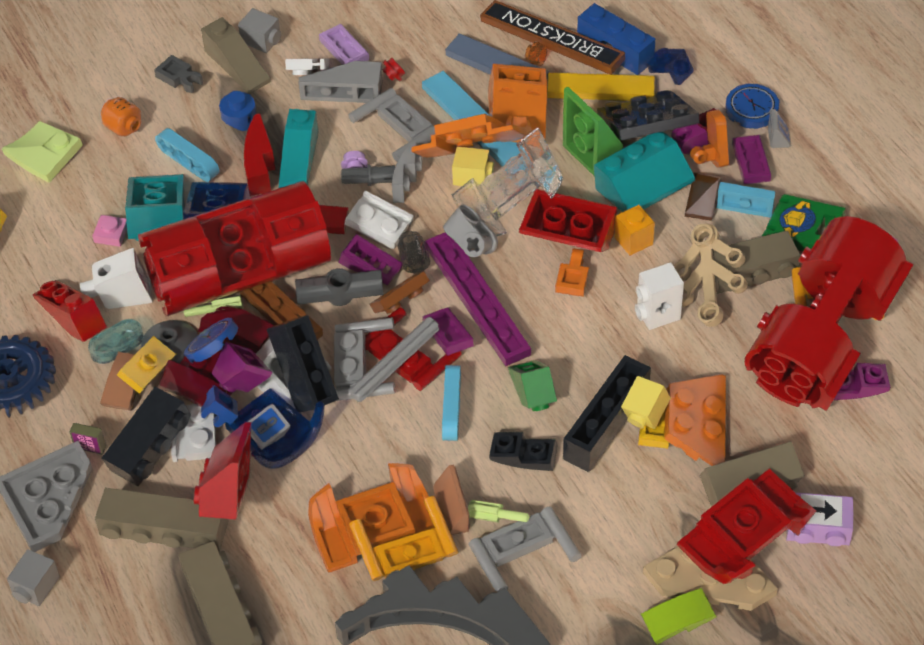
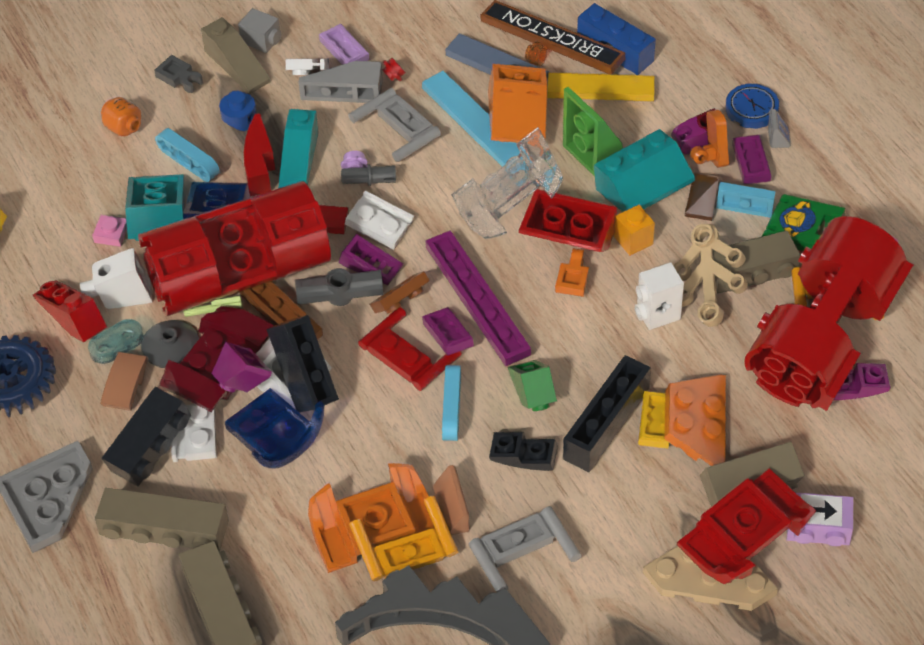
(33, 578): light grey brick -> none
(43, 150): yellowish green plate -> none
(89, 437): tile -> none
(146, 364): yellow plate -> none
(211, 340): blue tile -> none
(220, 404): blue tile -> none
(225, 476): red slope -> none
(268, 426): slope -> none
(351, 356): light grey plate -> none
(393, 359): light grey axle -> none
(405, 172): light grey slope -> none
(413, 252): clear smoke brick -> none
(469, 232): light grey piece -> none
(470, 164): light yellow brick -> none
(471, 130): orange piece -> none
(494, 512): yellowish green axle -> none
(645, 403): light yellow brick -> none
(648, 115): black plate -> none
(673, 62): clear blue bracket -> none
(678, 614): lime slope -> none

